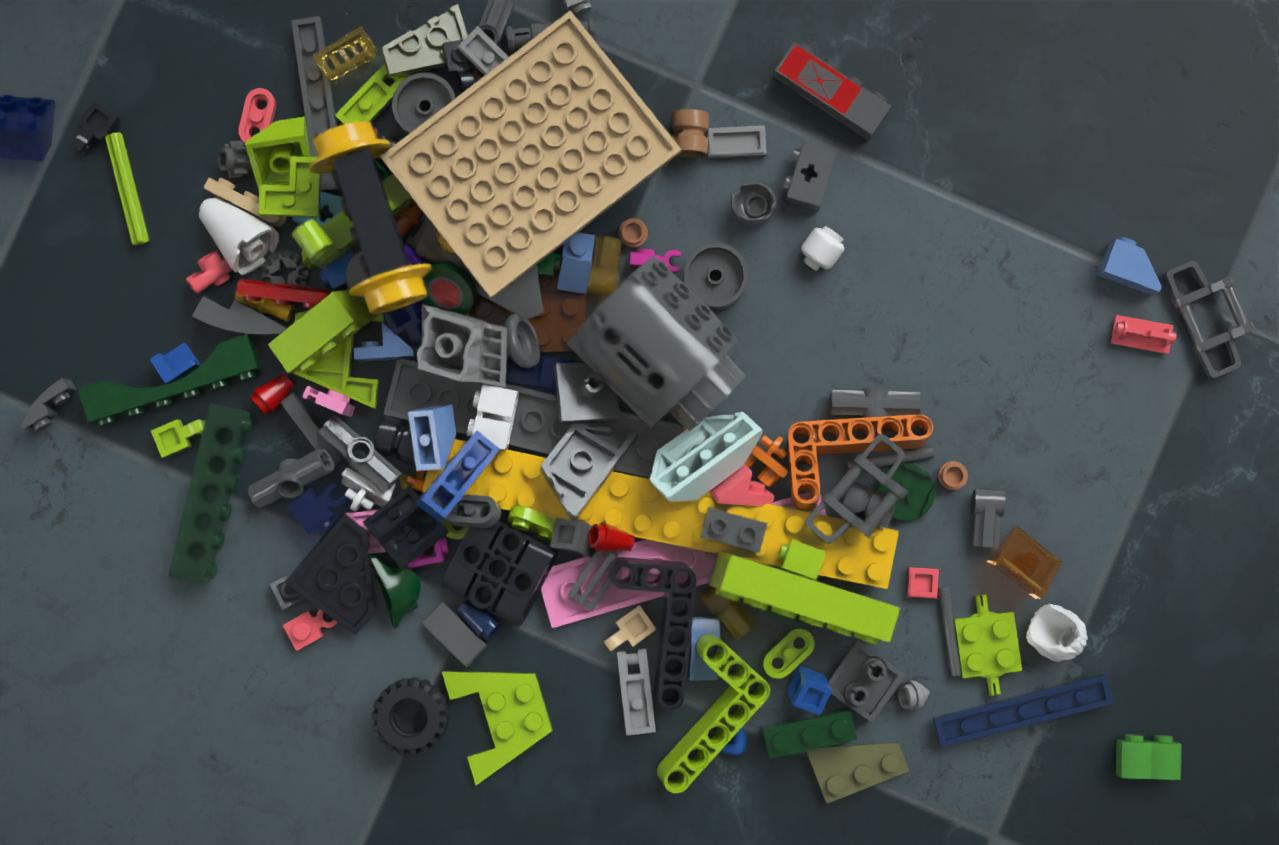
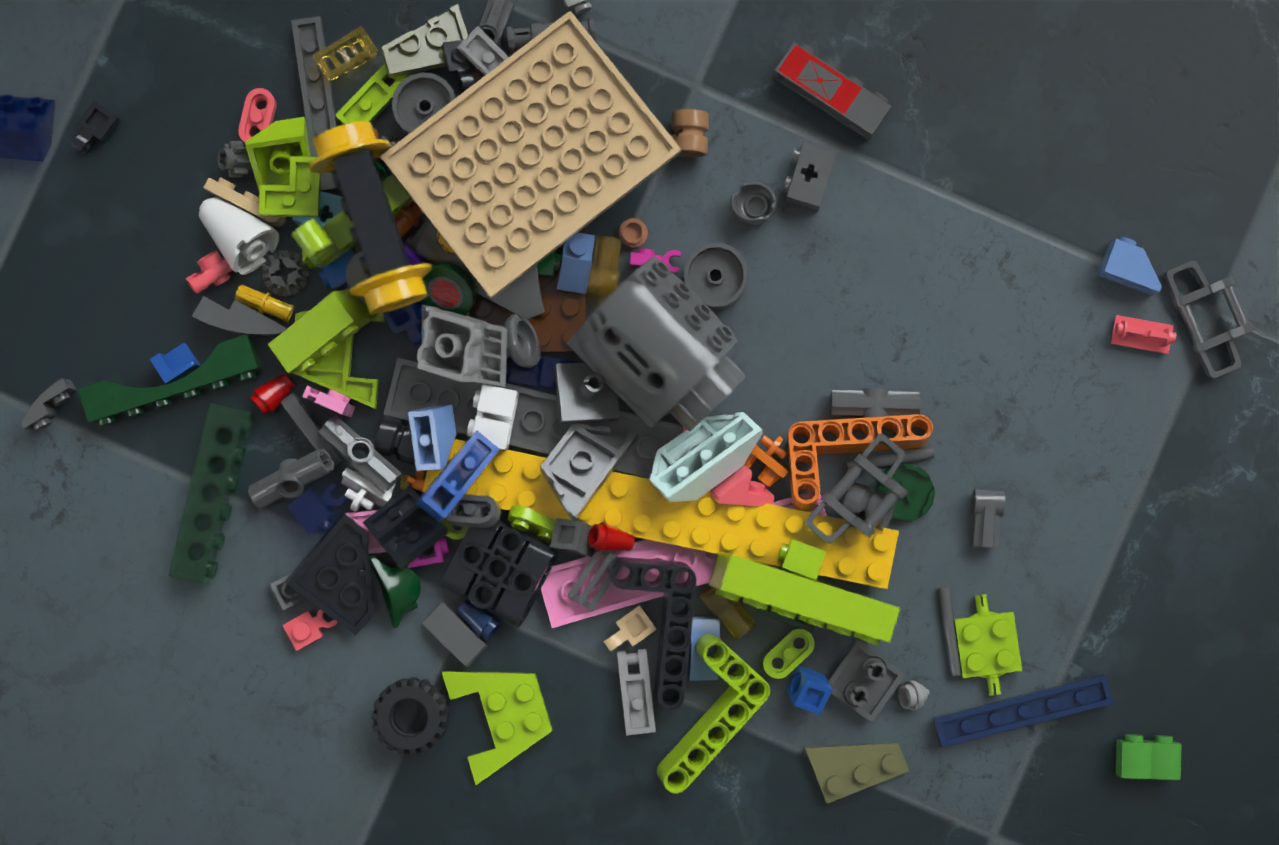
(127, 189): lime axle -> none
(175, 437): lime plate -> none
(280, 293): red plate -> none
(392, 348): medium blue slope -> none
(733, 530): dark grey brick -> none
(736, 142): light grey tile -> none
(738, 745): blue animal -> none
(809, 734): dark green arch -> none
(822, 248): white head -> none
(922, 582): coral tile -> none
(952, 475): nougat plate -> none
(1026, 562): clear orange slope -> none
(1057, 633): white hair -> none

